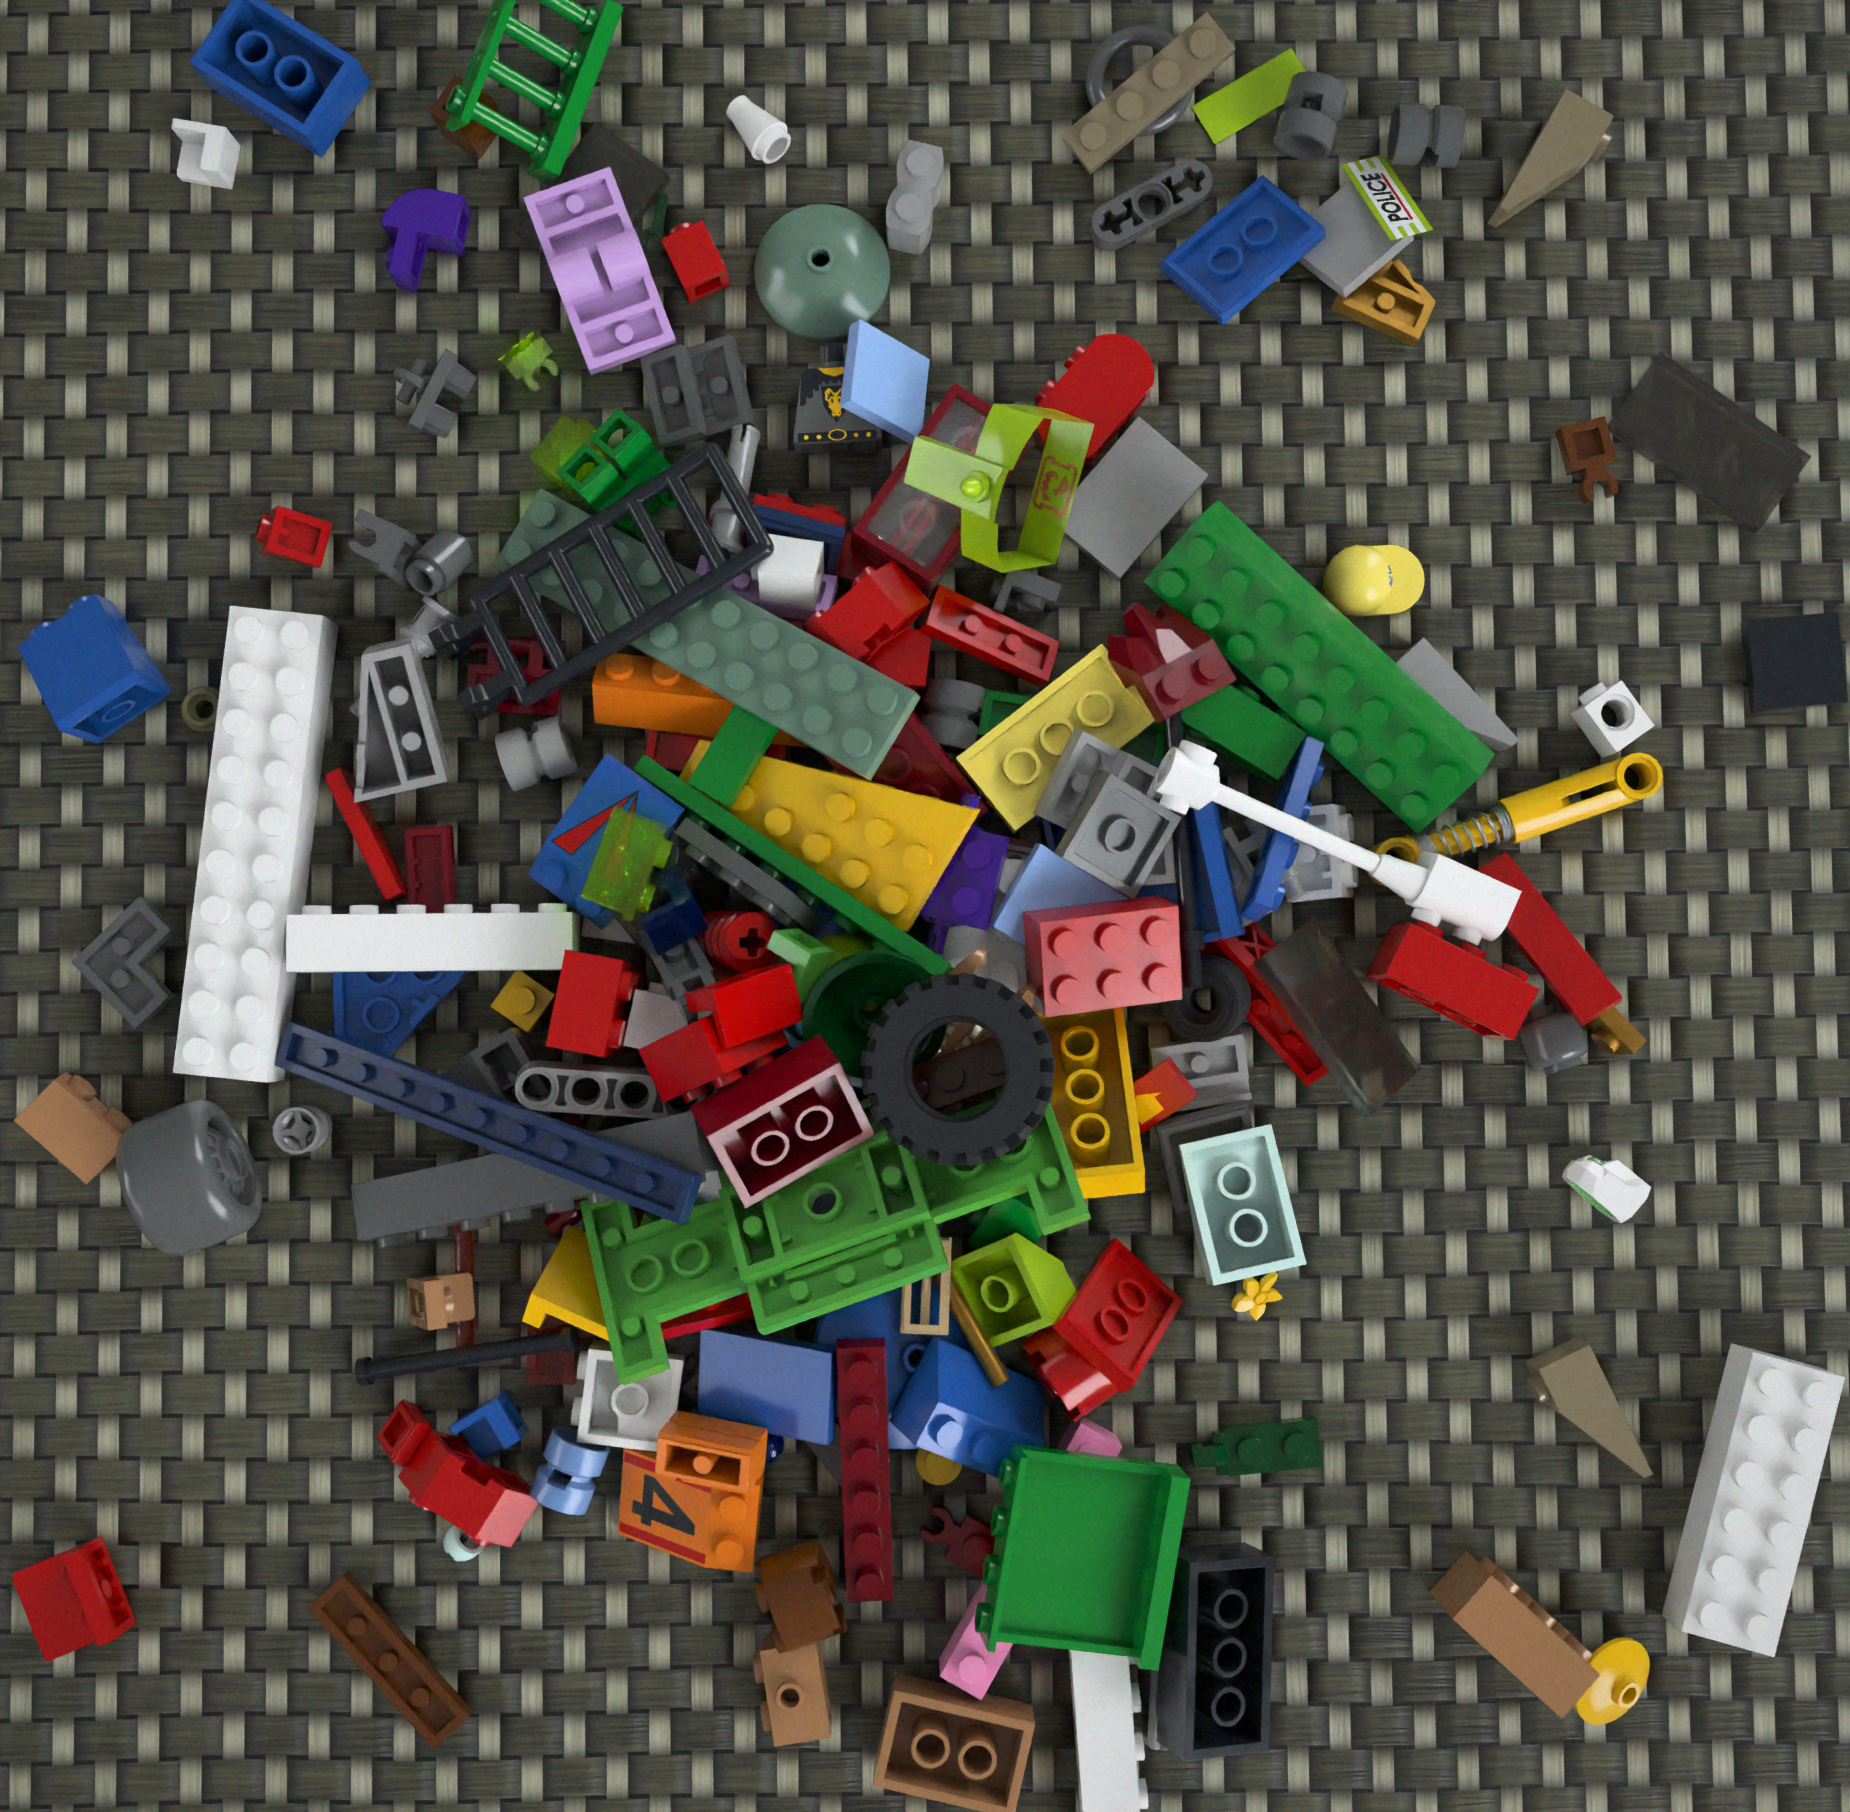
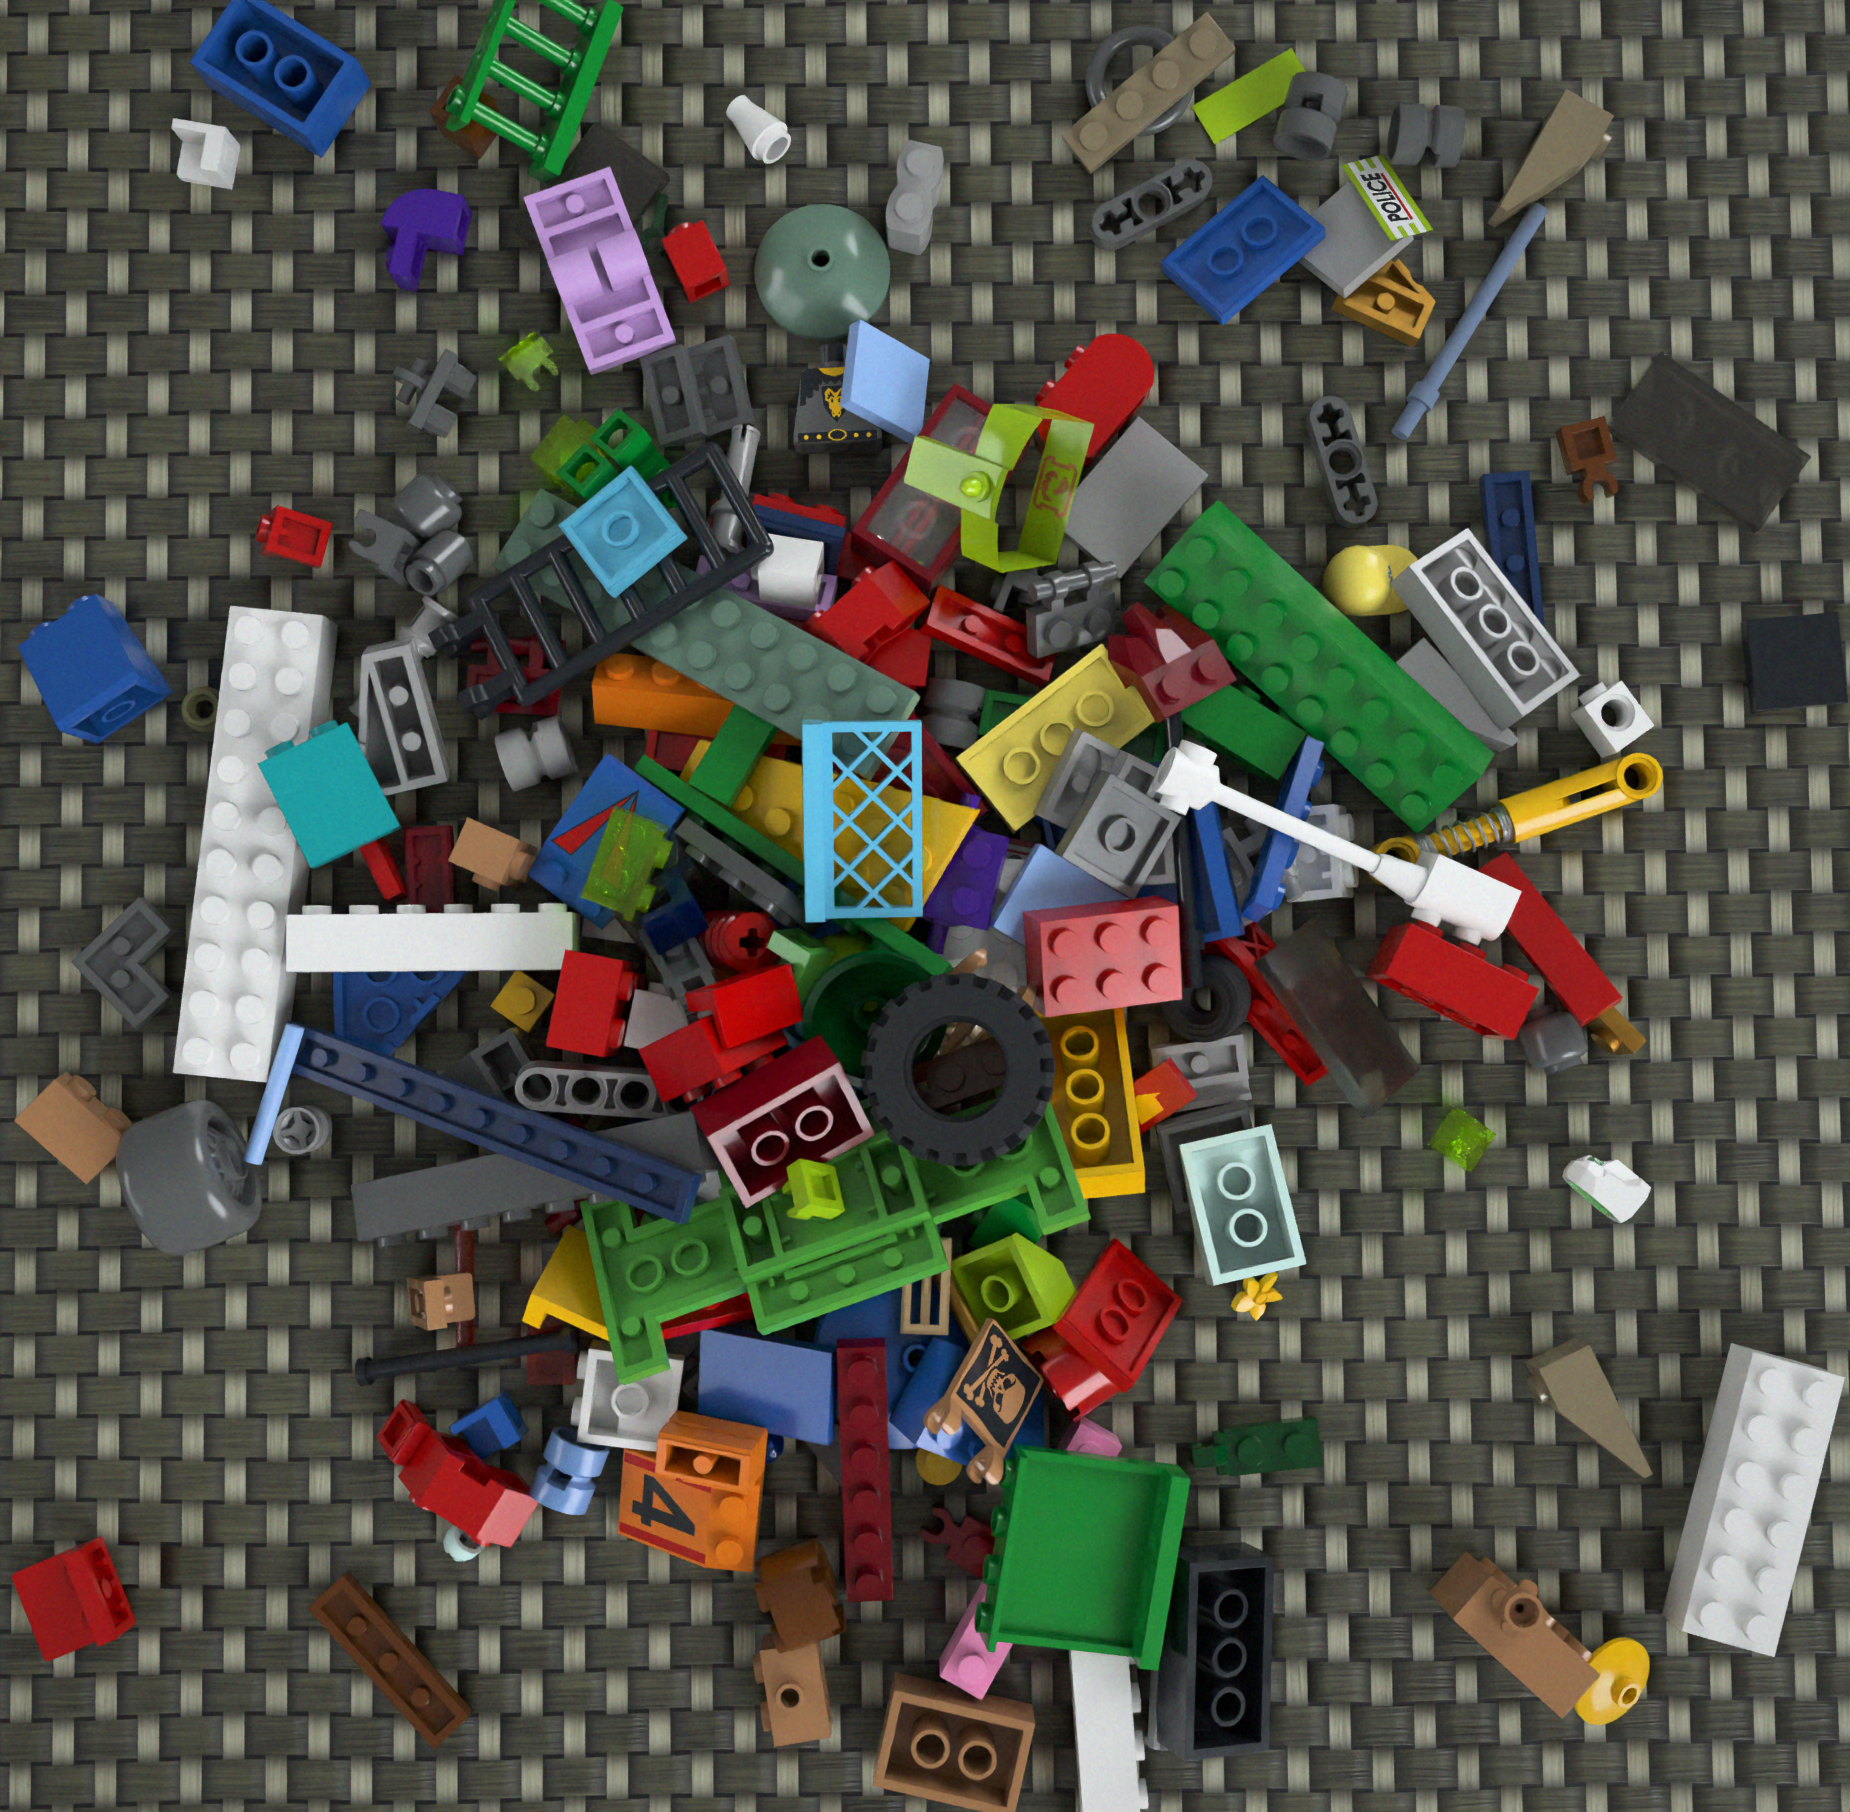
(273, 1094): none -> light blue bar
(328, 793): none -> teal panel
(427, 506): none -> dark grey head
(492, 856): none -> medium nougat brick
(622, 531): none -> medium azure tile
(813, 1190): none -> lime tile
(818, 819): none -> medium azure fence
(991, 1395): none -> medium nougat flag
(1073, 620): none -> dark grey plate
(1321, 433): none -> dark grey beam
(1425, 392): none -> sand blue bar
(1462, 1139): none -> clear neon green tile
(1484, 629): none -> light grey slope
(1512, 534): none -> dark blue plate
(1531, 1616): none -> medium nougat plate

